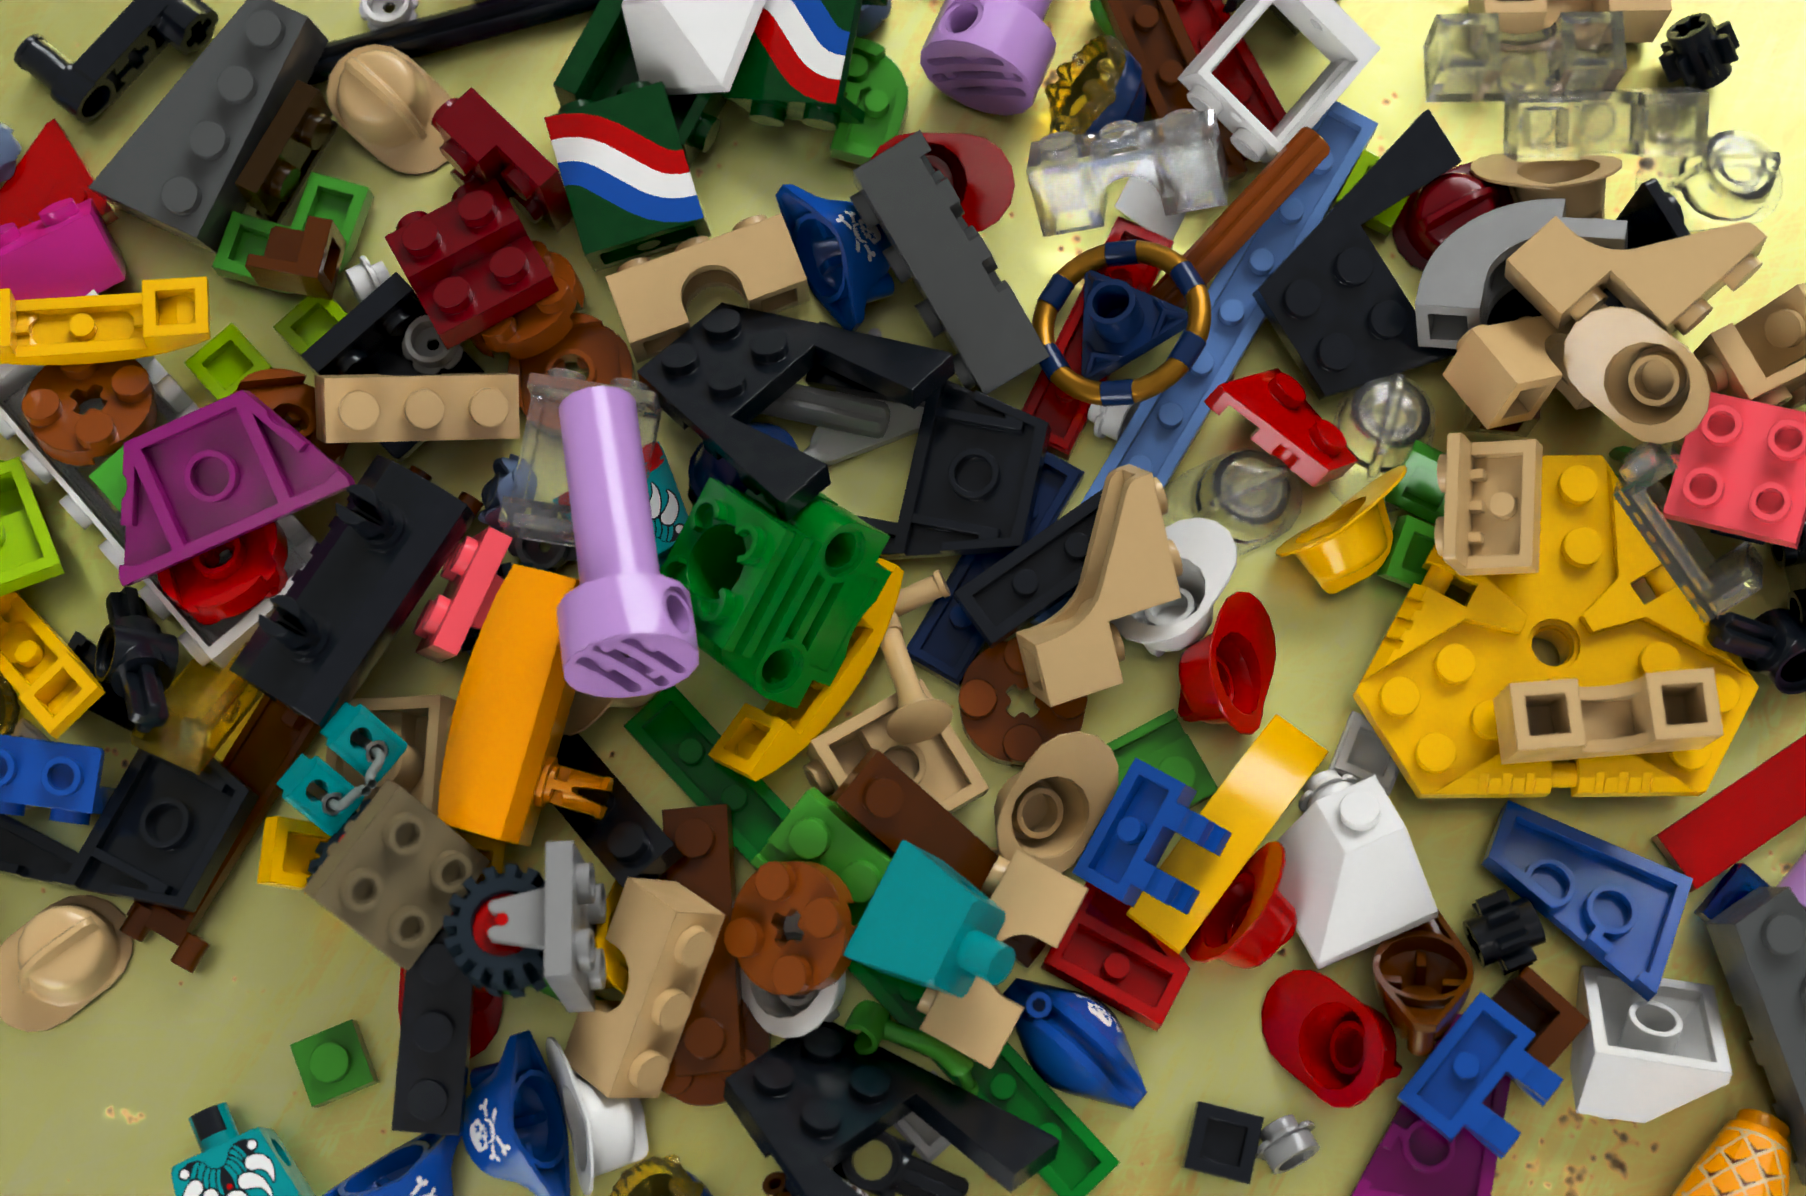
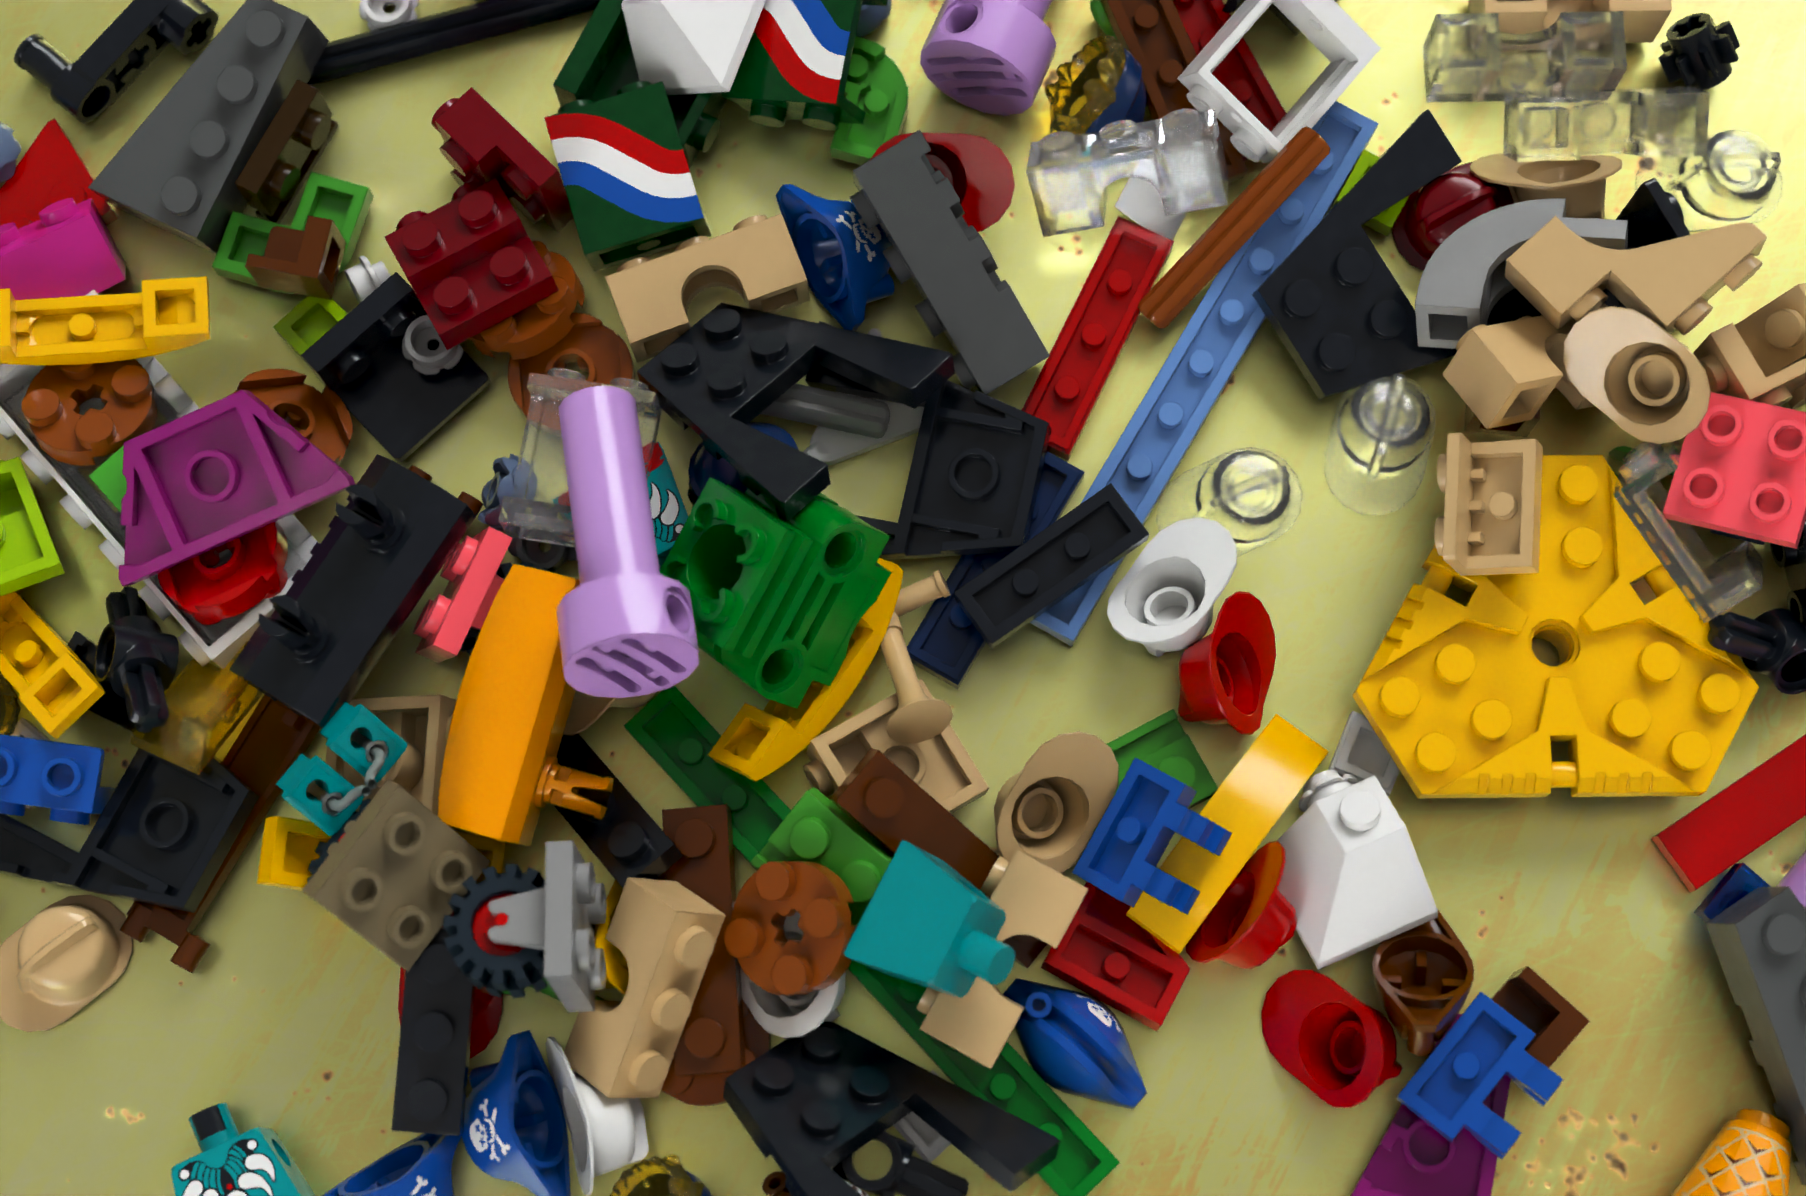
(226, 362): lime plate -> none
(334, 1063): bright green plate -> none
(388, 107): tan piece -> none
(417, 407): tan arch -> none
(876, 1025): bright green piece -> none
(985, 704): dark orange plate -> none
(1111, 420): white plate -> none
(1123, 323): dark blue piece -> none
(1124, 572): tan arch -> none
(1222, 1142): black plate -> none
(1286, 425): red wing -> none
(1287, 1143): light grey plate -> none
(1350, 540): yellow piece -> none
(1409, 550): bright green plate -> none
(1419, 487): bright green plate -> none
(1504, 932): black gear -> none
(1593, 891): blue wing -> none
(1628, 718): tan arch -> none
(1645, 1055): white slope -> none

